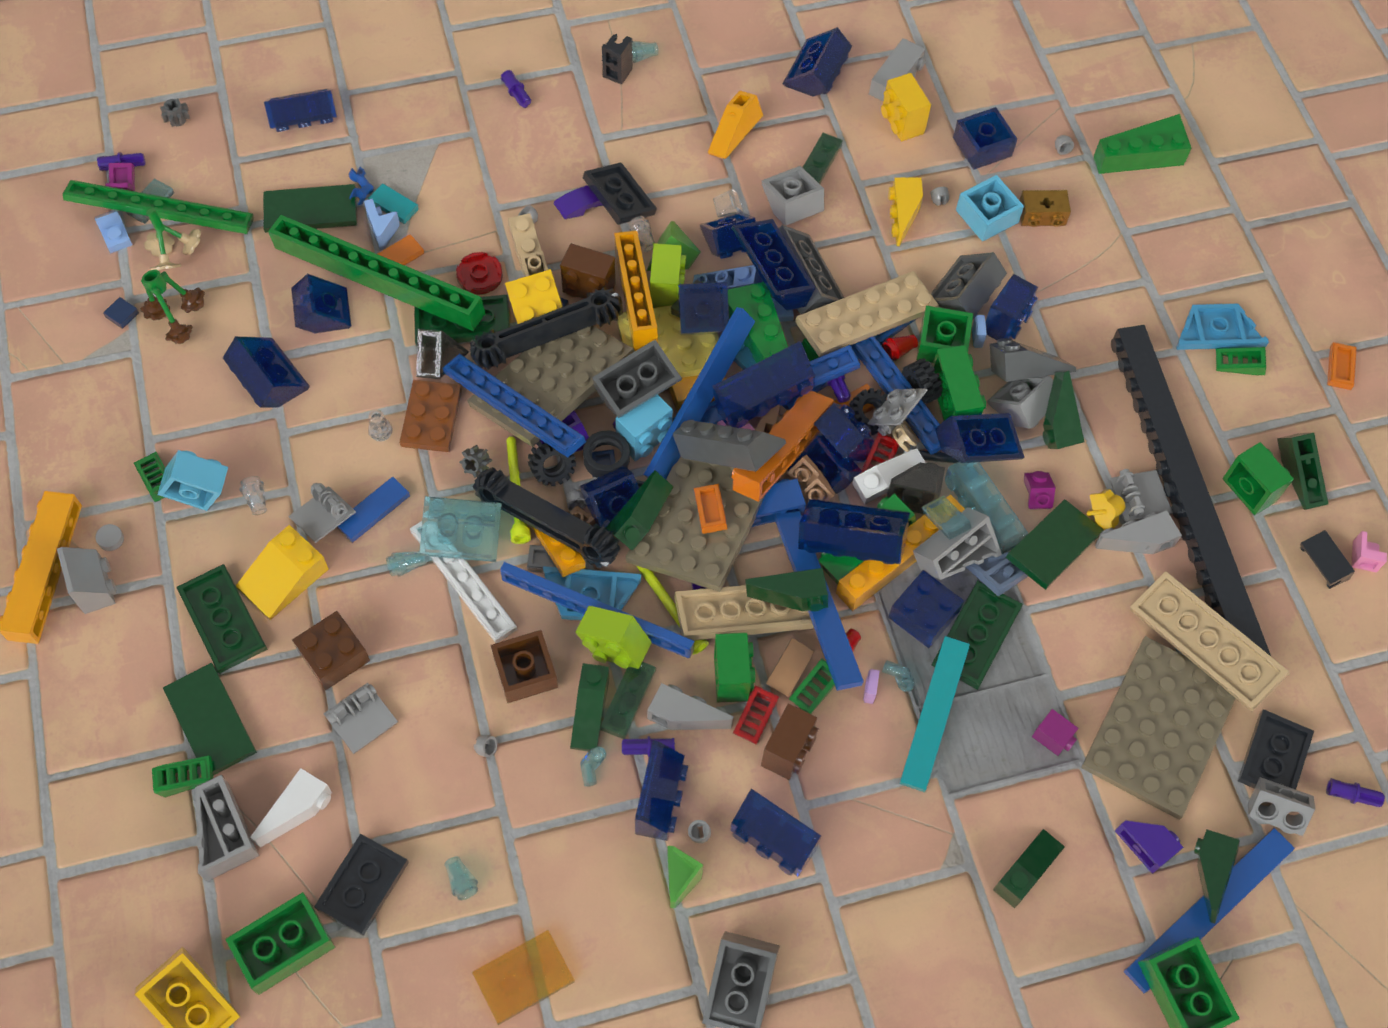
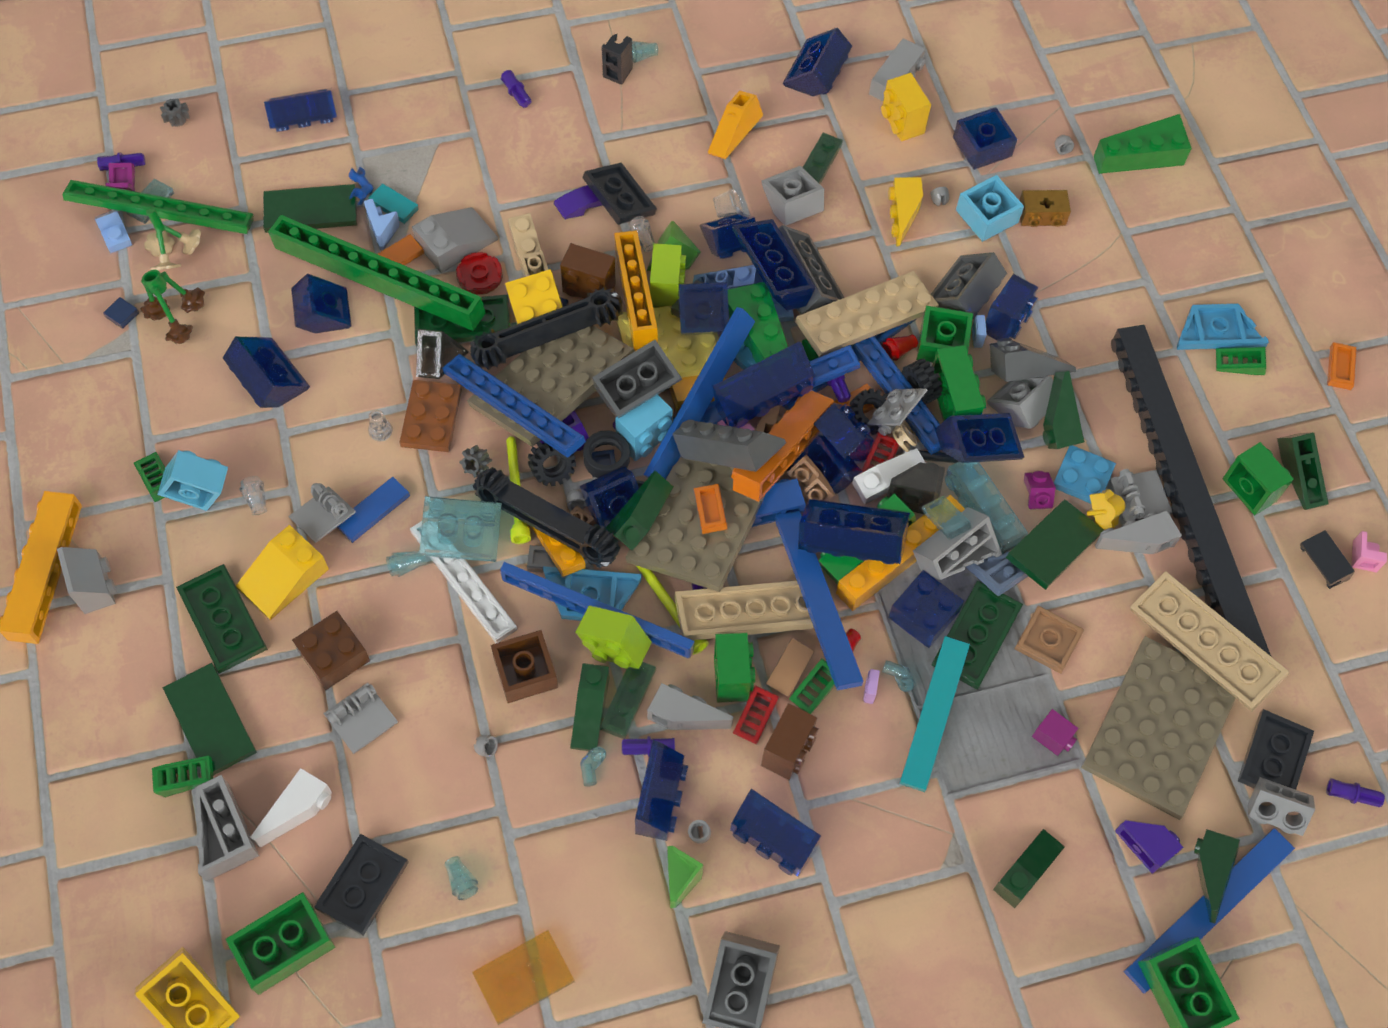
(109, 537): light grey tile -> none
(452, 236): none -> light grey slope
(530, 209): light grey hinge -> none
(795, 590): dark green slope -> none
(1049, 639): none -> medium nougat tile
(1083, 474): none -> dark azure plate

